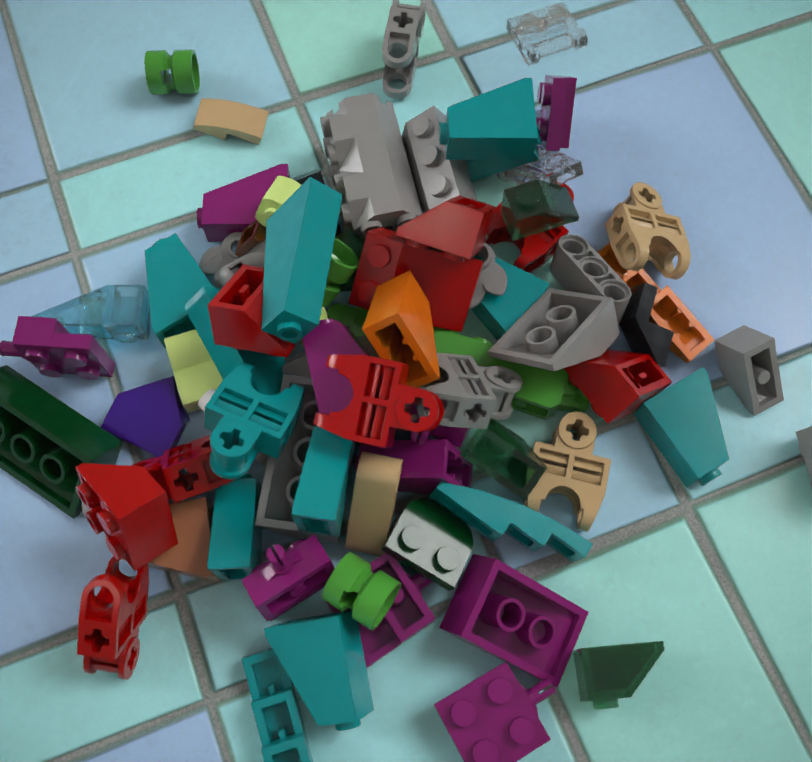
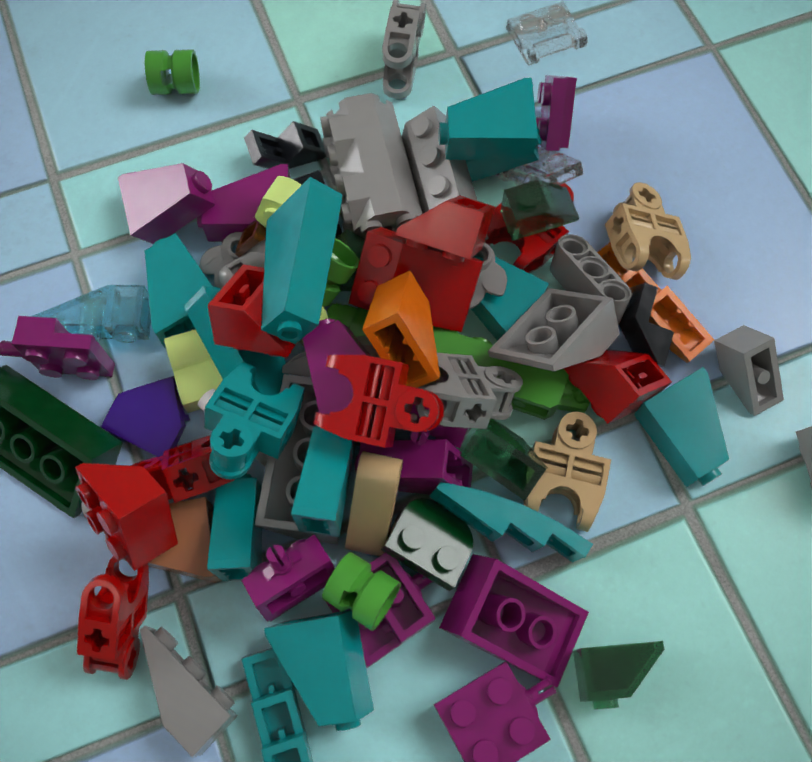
(164, 199): none -> slope
(185, 701): none -> light grey slope
(226, 117): tan slope -> none
(294, 146): none -> black slope

